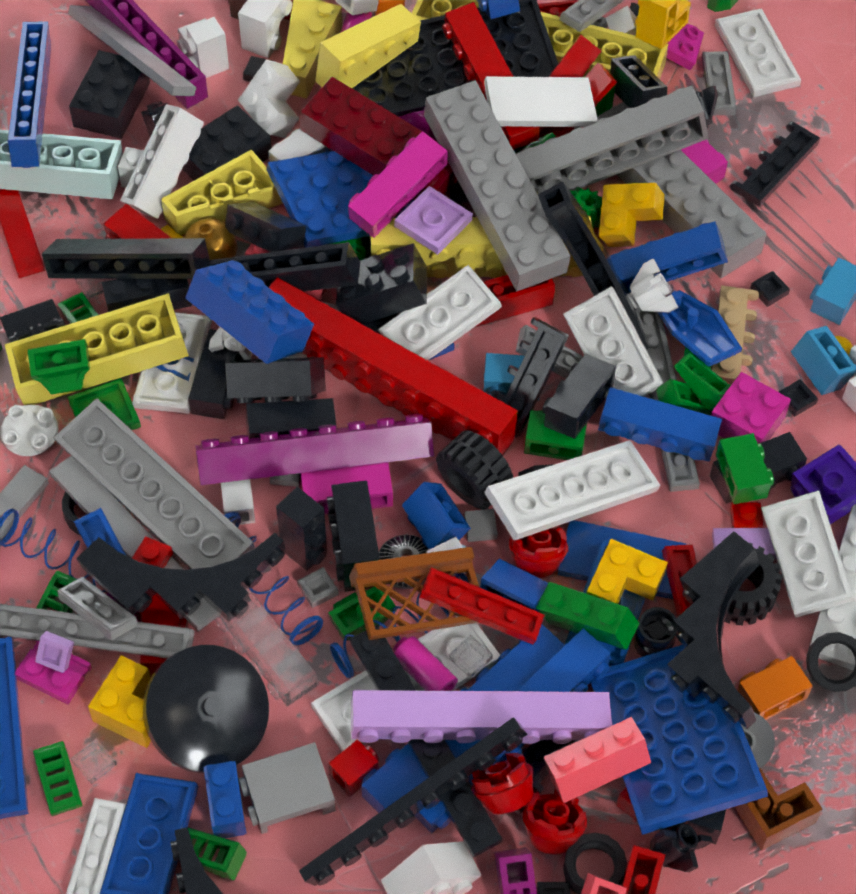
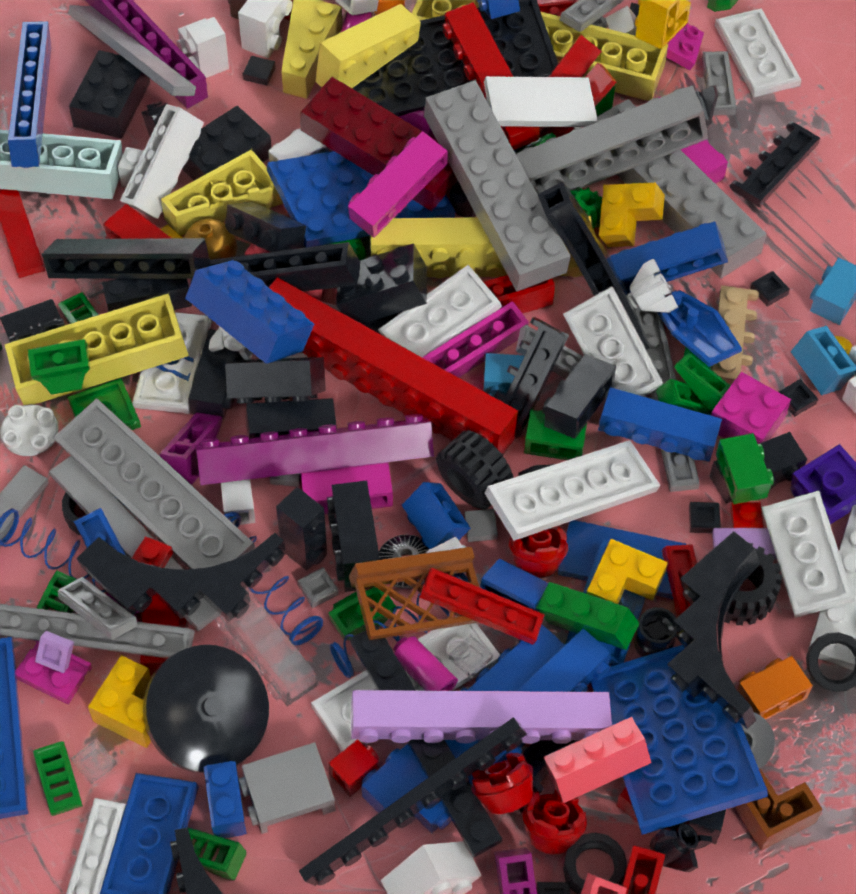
(181, 450): none -> magenta slope
(267, 98): white brick -> none
(433, 220): lavender plate -> none
(486, 336): none -> dark pink brick
(635, 81): black brick -> none
(704, 517): none -> black tile

